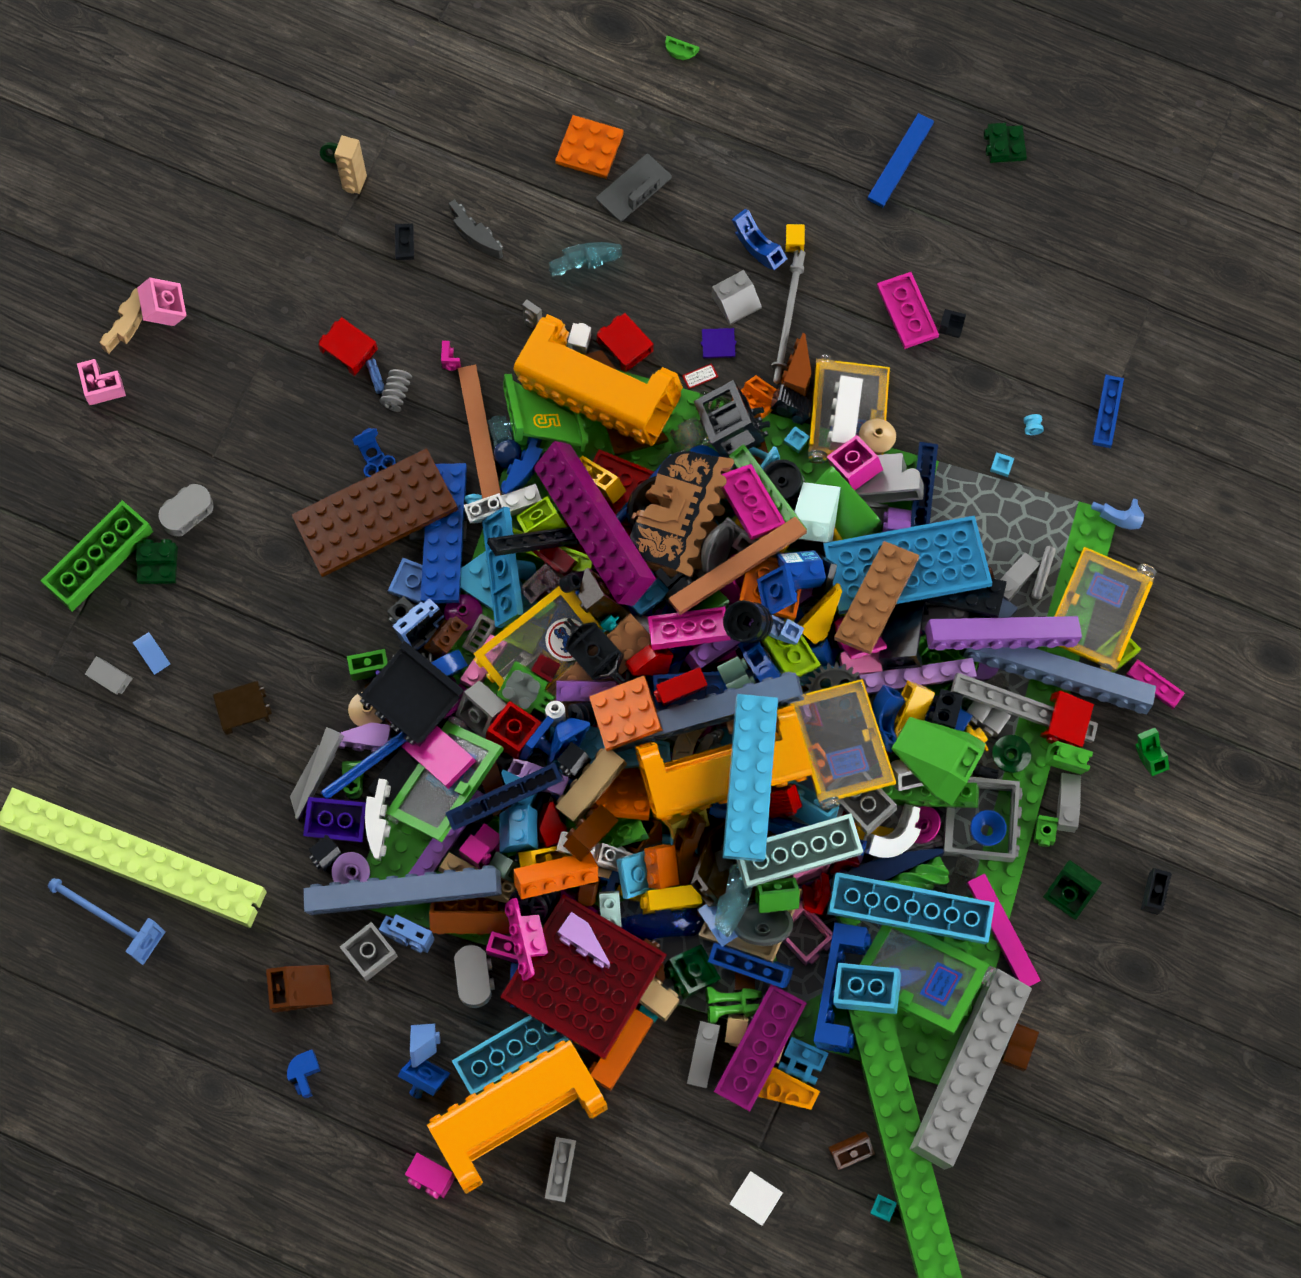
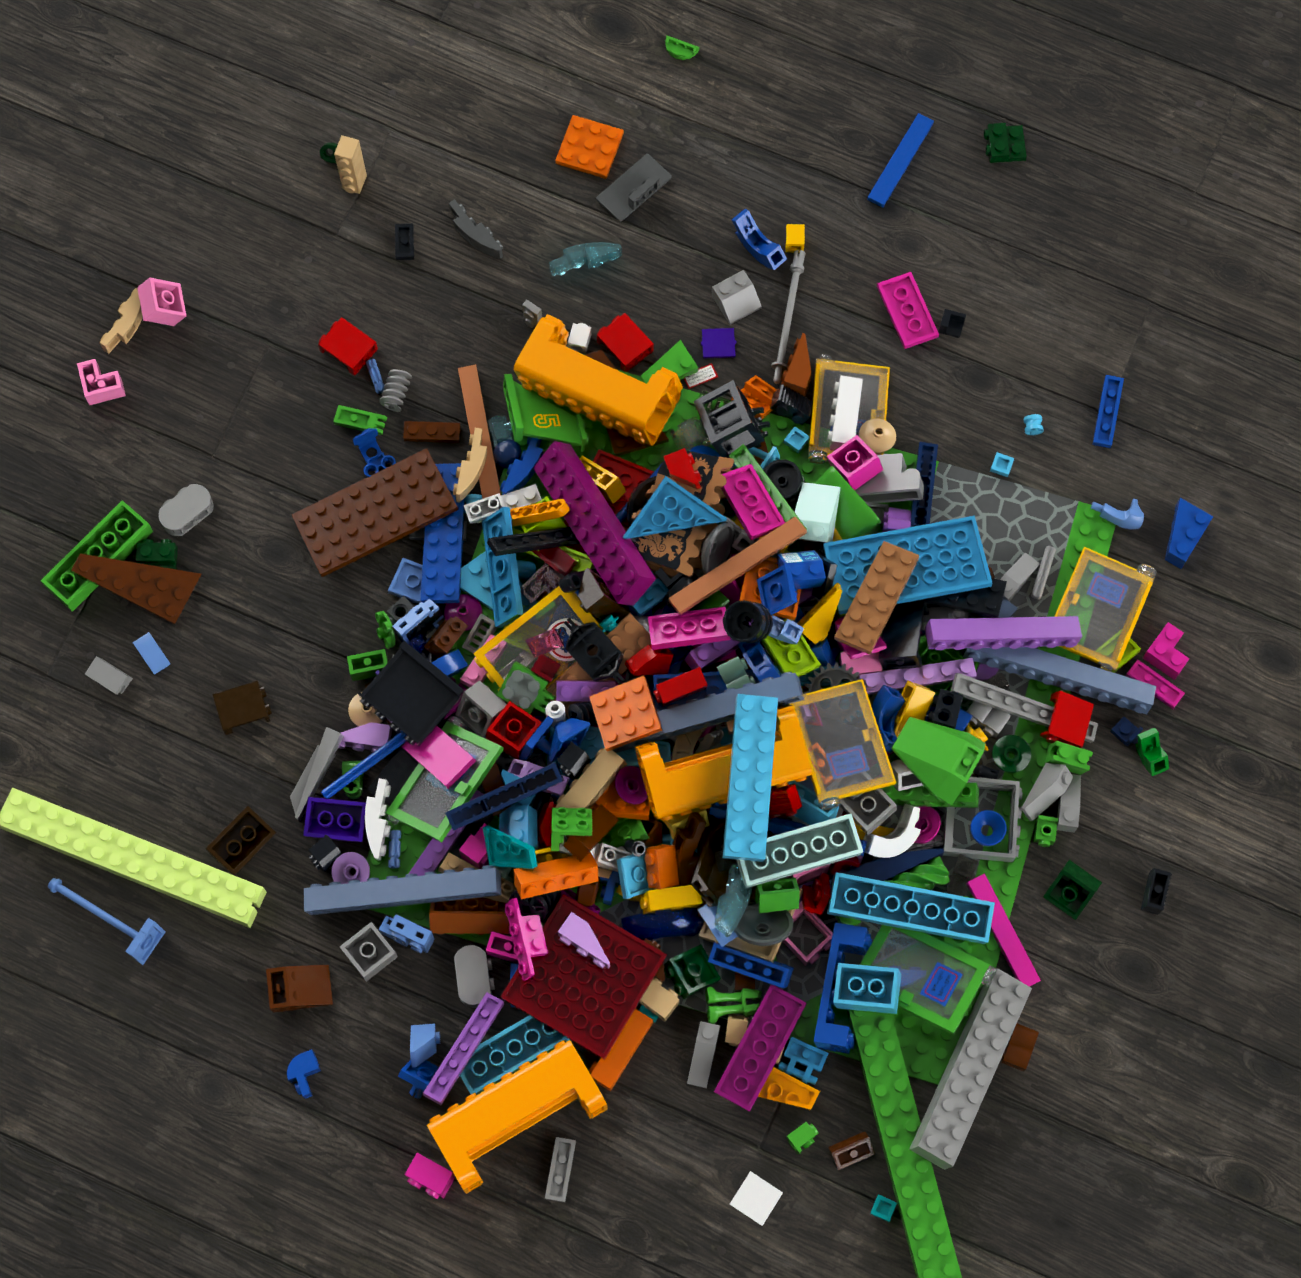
(147, 586): none -> reddish brown wing
(240, 840): none -> dark brown slope
(359, 419): none -> bright green hinge
(385, 629): none -> bright green dish
(394, 849): none -> medium blue axle
(418, 643): none -> clear blue plate
(431, 432): none -> reddish brown plate
(447, 357): dark pink bracket -> none
(463, 1048): none -> medium lavender plate
(471, 468): none -> tan slope
(508, 851): none -> teal wing
(539, 512): none -> light orange beam
(544, 642): none -> clear pink slope
(569, 822): none -> bright green bracket
(610, 906): light aqua plate -> none
(630, 776): none -> magenta dish
(637, 848): none -> black pin
(672, 510): none -> dark azure tile
(675, 360): none -> bright green wing
(681, 468): none -> red slope
(802, 1137): none -> bright green brick
(1047, 789): none -> light grey slope
(1126, 731): none -> dark blue bracket
(1164, 655): none -> dark pink brick
(1186, 531): none -> blue wedge

